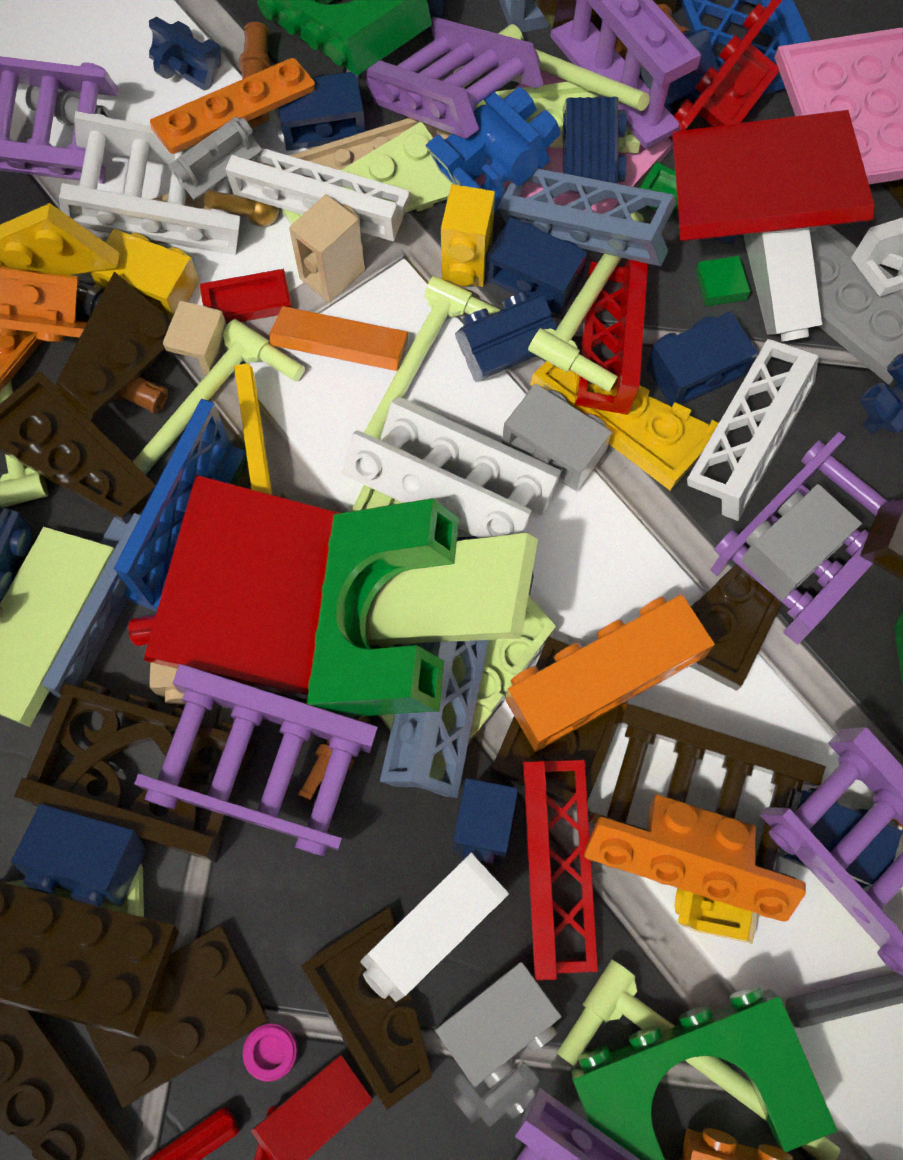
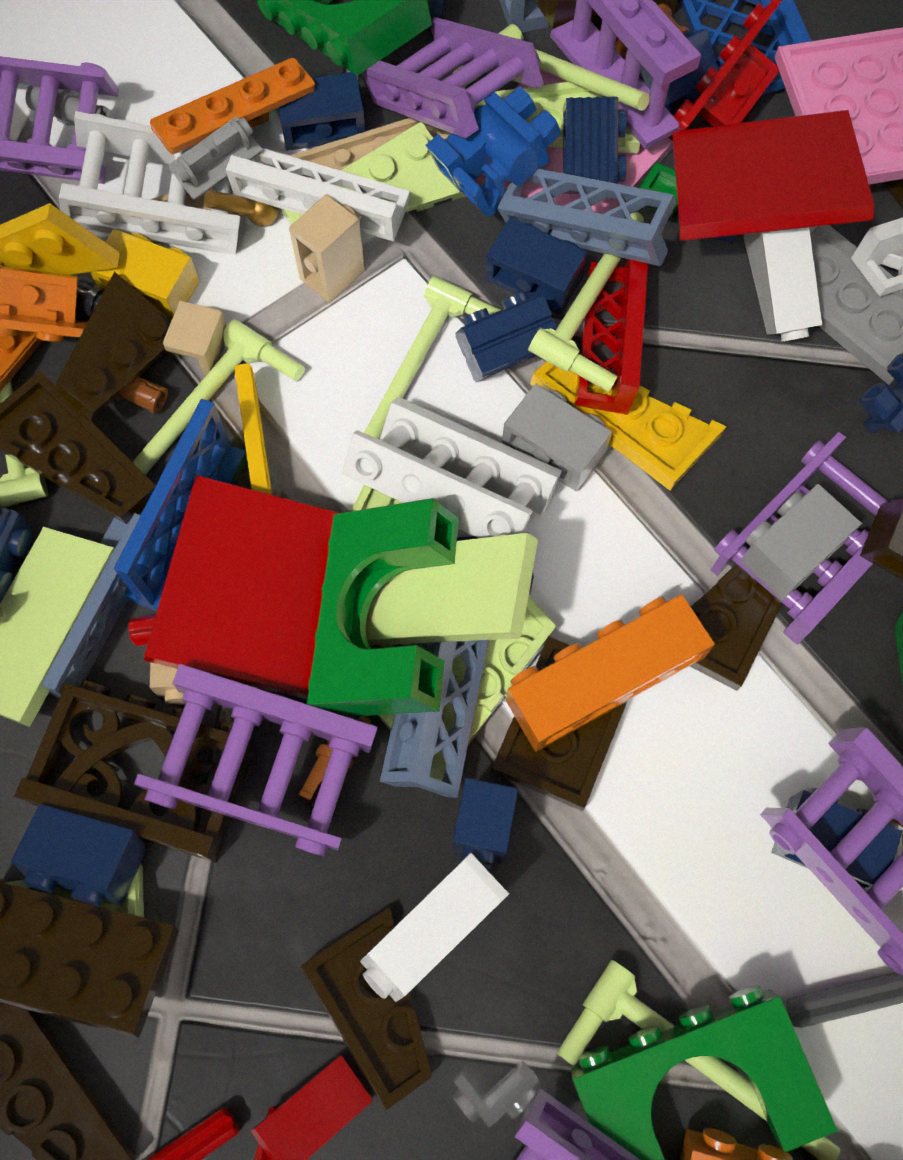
(181, 54): dark blue hips -> none
(196, 1012): dark brown plate -> none
(248, 296): red tile -> none
(255, 53): dark orange pin -> none
(270, 1052): dark pink tile -> none
(339, 338): orange tile -> none
(466, 235): yellow brick -> none
(498, 1026): light grey brick -> none
(540, 872): red fence -> none
(691, 744): dark brown fence -> none
(697, 854): orange bracket -> none
(701, 358): dark blue brick -> none
(714, 917): yellow bracket -> none
(722, 281): green tile -> none
(766, 437): white fence -> none

